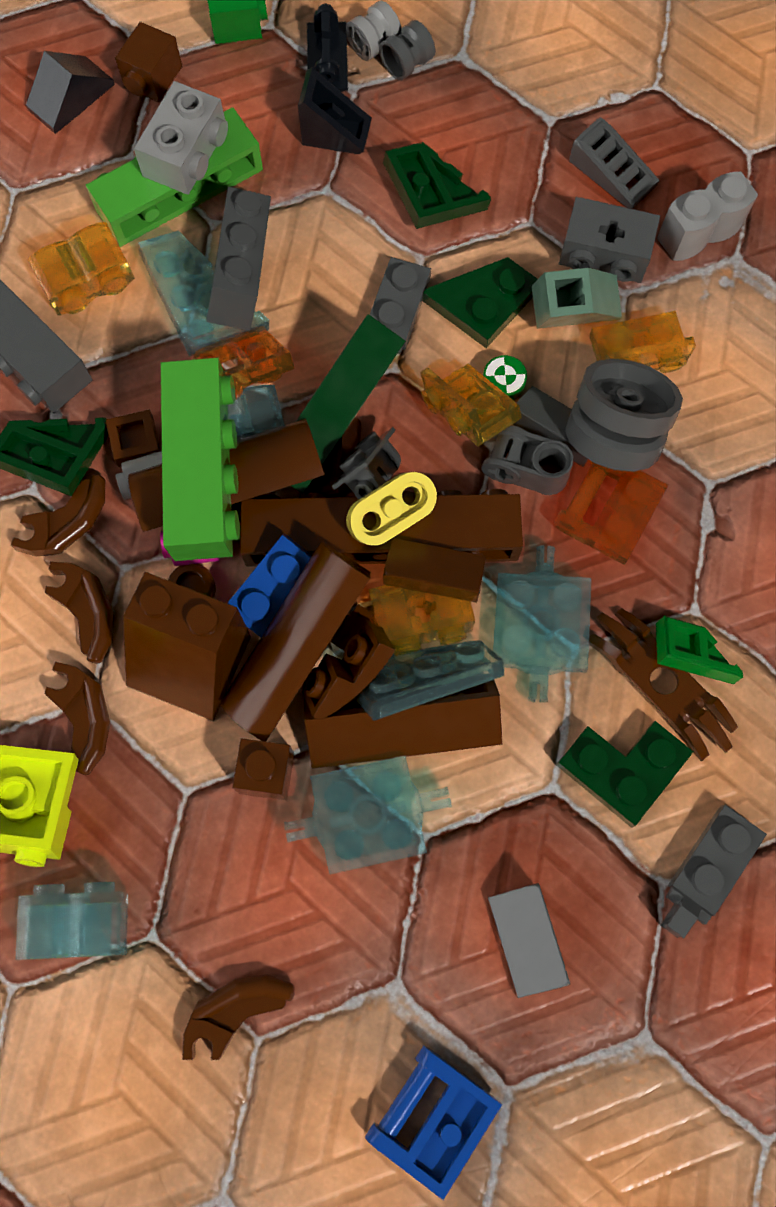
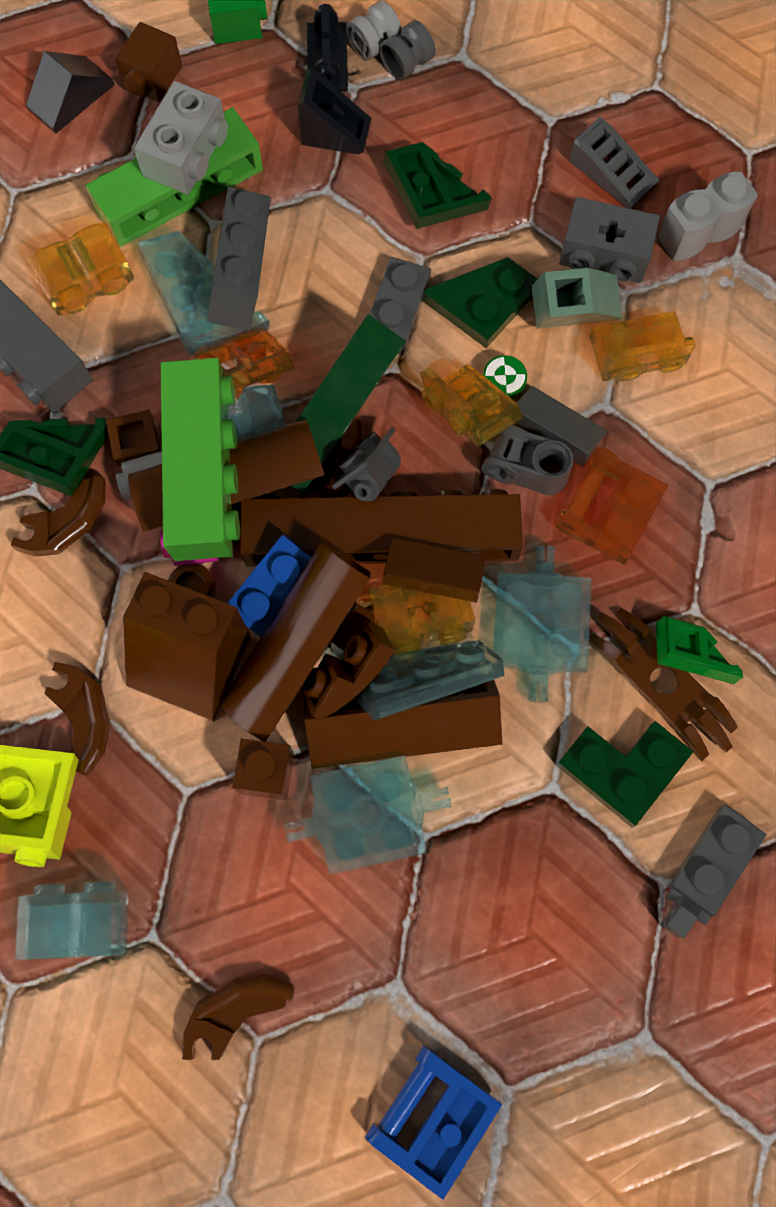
(88, 602): reddish brown piece -> none
(390, 510): light yellow plate -> none
(528, 941): slope -> none
(623, 414): dark grey wheel -> none

